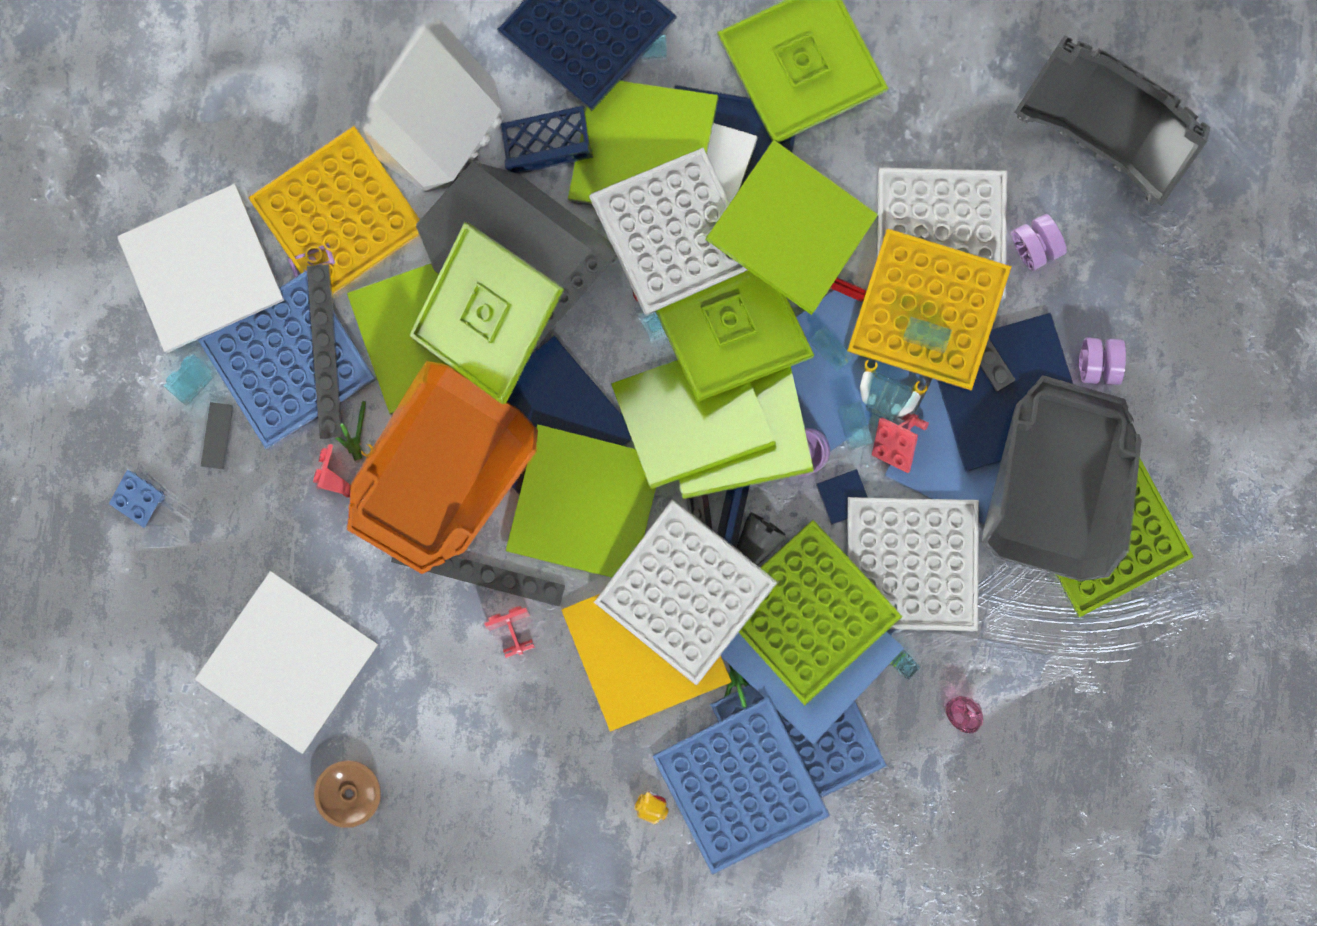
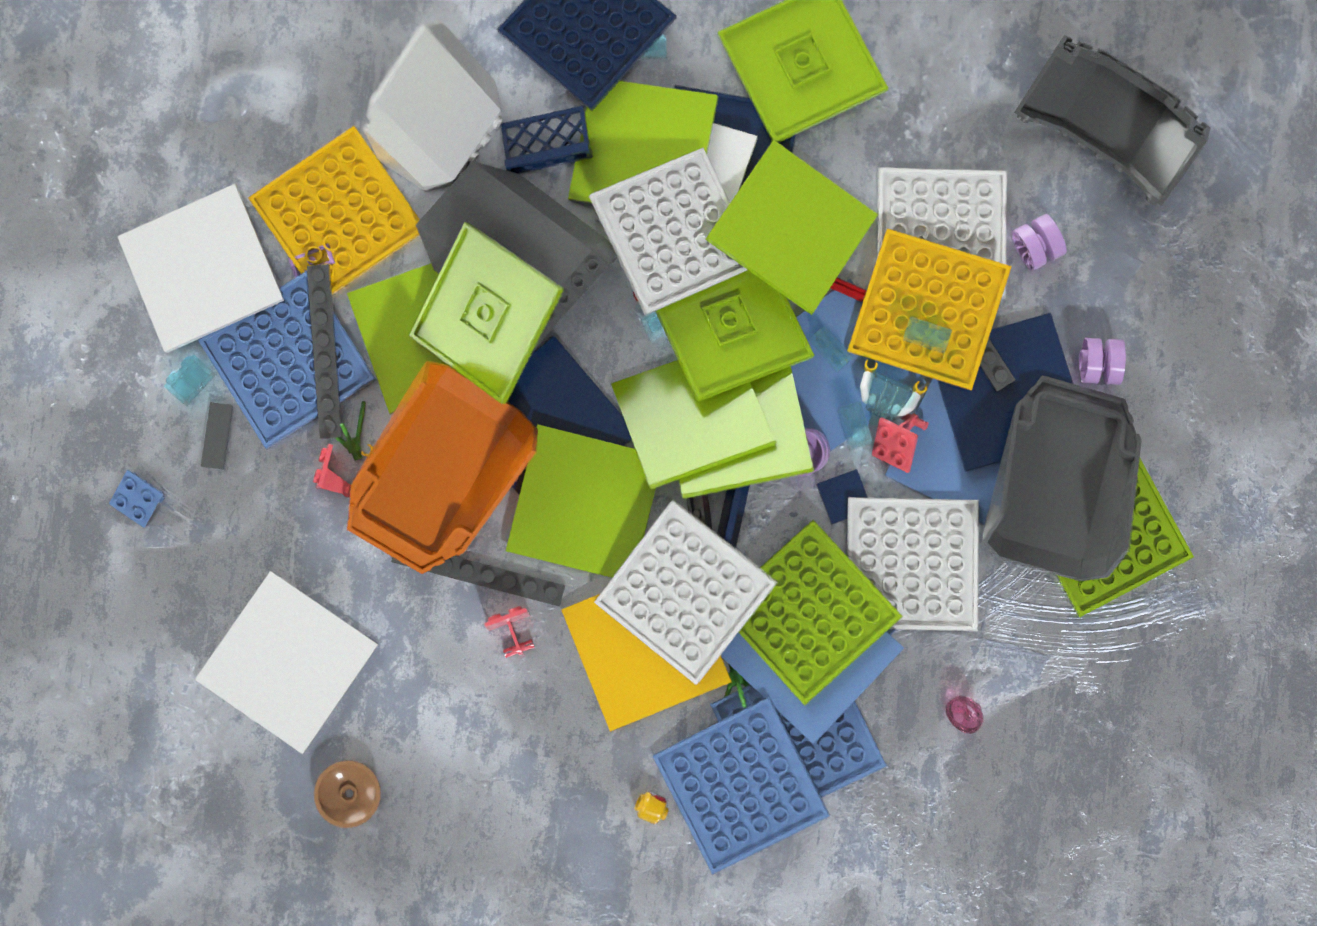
(759, 538): dark grey cone -> none
(905, 665): clear light blue leg -> none

